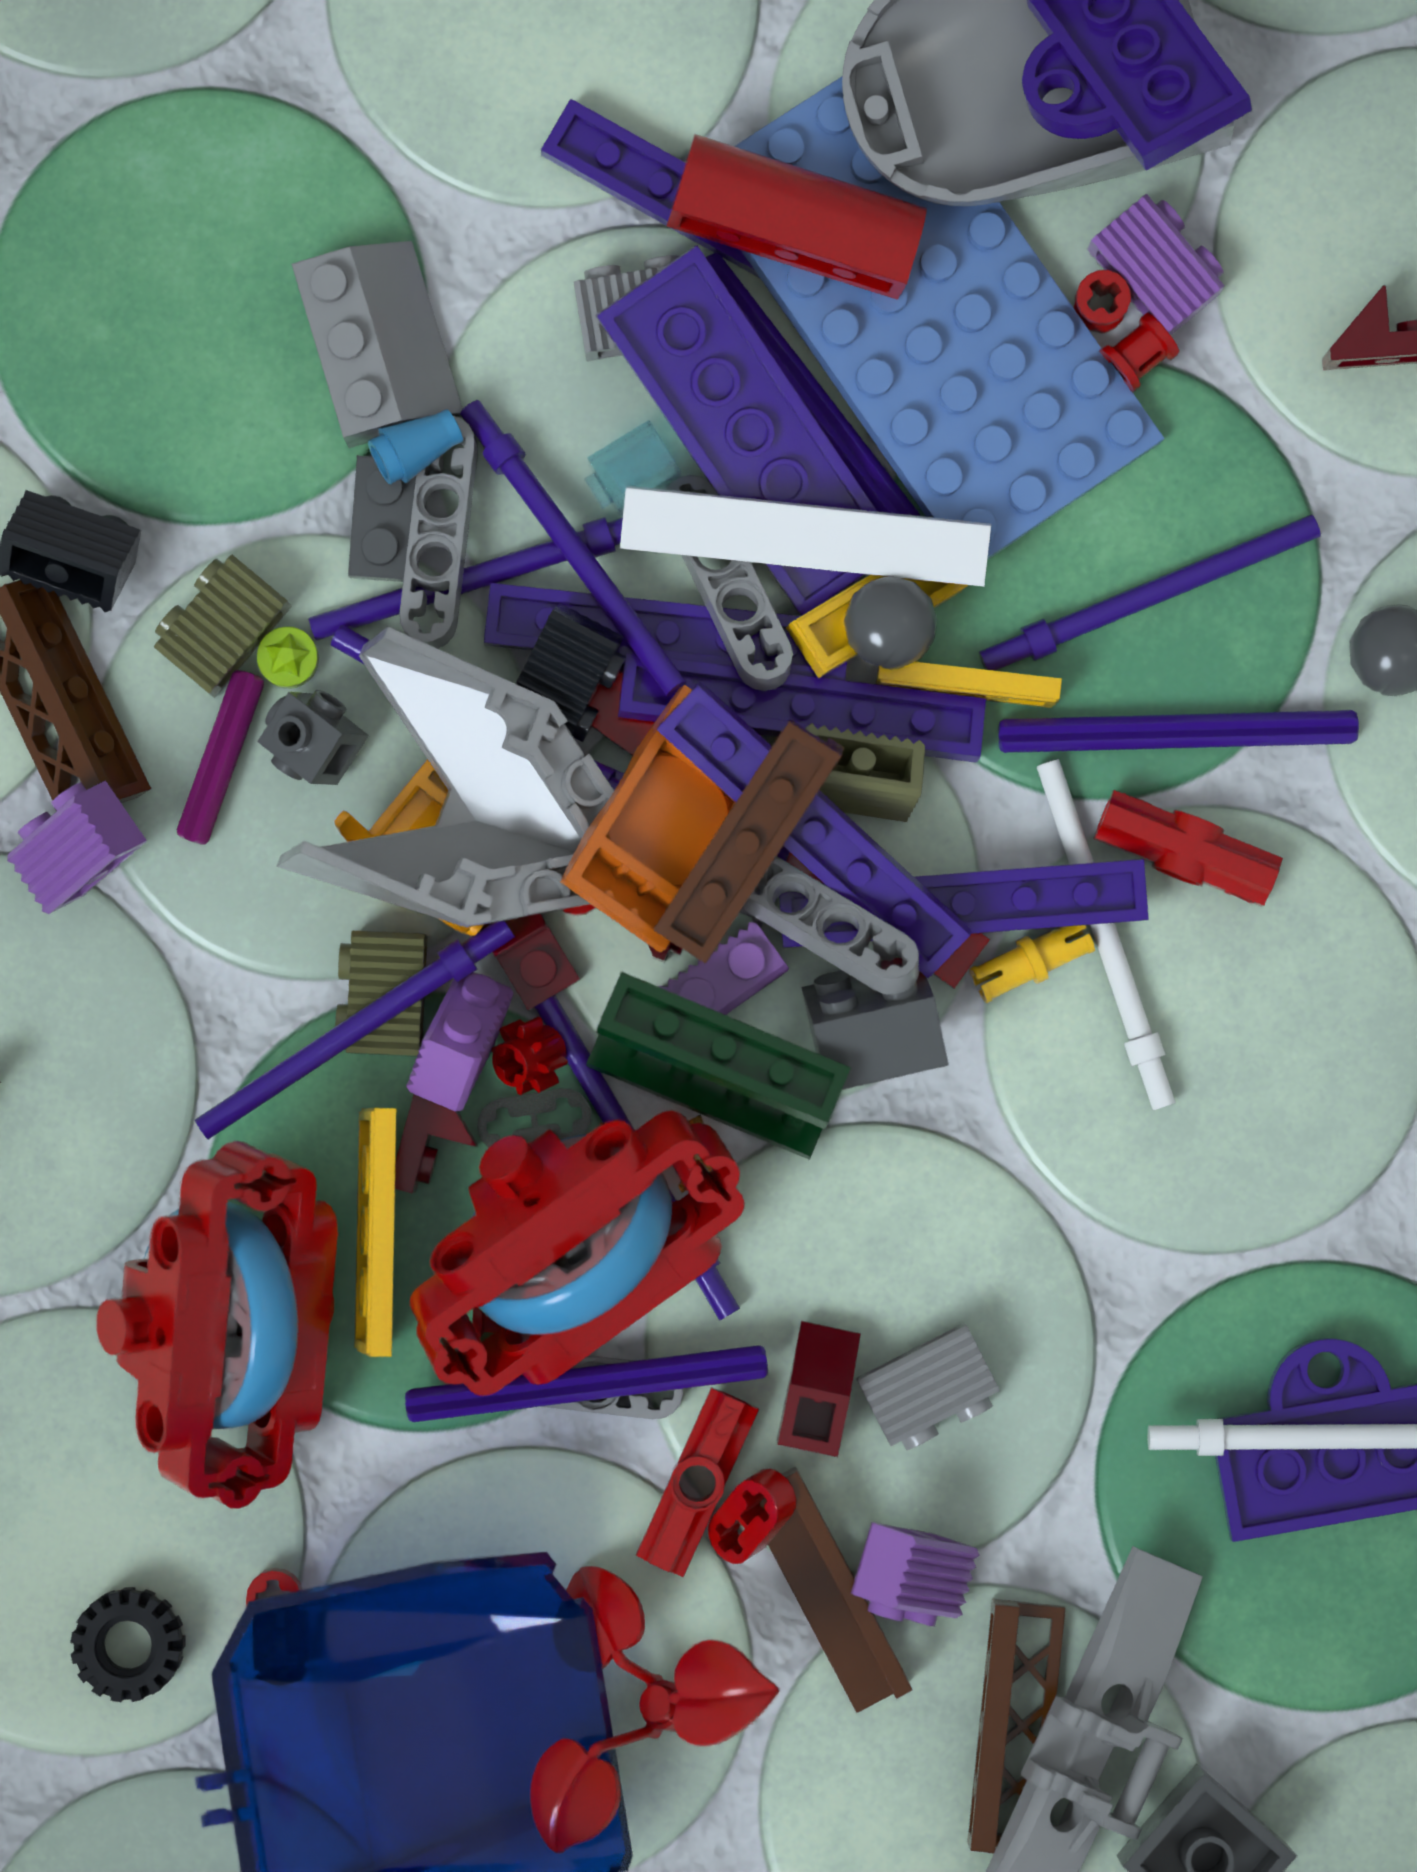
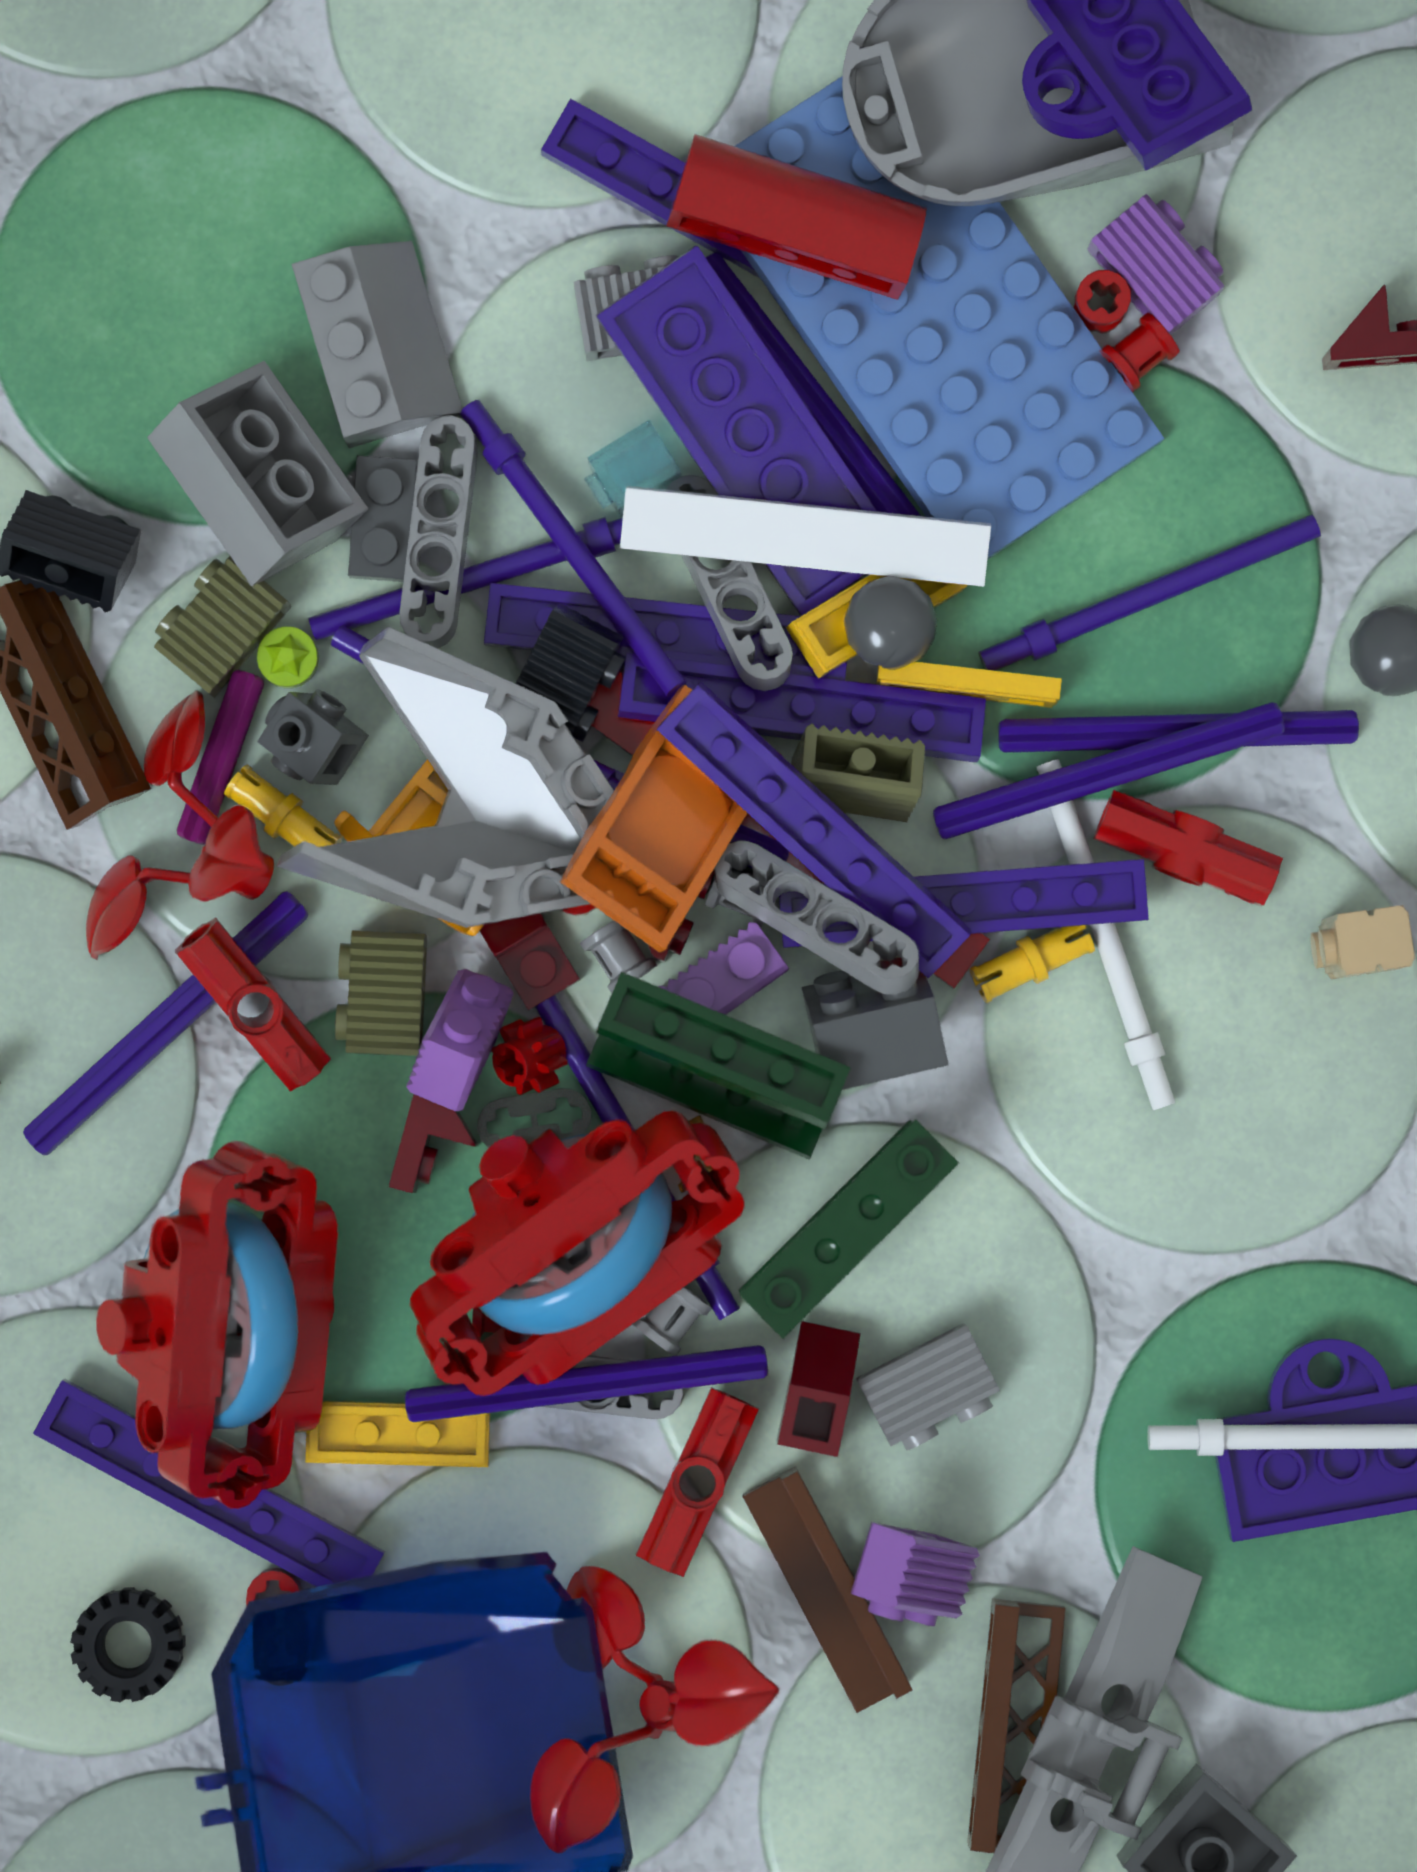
(75, 846): medium lavender brick -> none
(155, 1033): none -> dark purple axle
(226, 862): none -> red plant
(231, 975): none -> red piece
(257, 472): none -> light grey brick
(267, 1526): none -> dark purple plate
(278, 812): none -> yellow pin
(375, 1231): yellow tile -> none
(384, 1436): none -> yellow tile
(411, 446): dark azure cone -> none
(455, 962): dark purple bar -> none
(617, 952): none -> light grey bush
(672, 1319): none -> light grey bush
(744, 1508): red beam -> none
(748, 840): reddish brown fence -> none
(847, 1227): none -> dark green fence
(1109, 770): none -> dark purple axle
(1363, 942): none -> tan brick

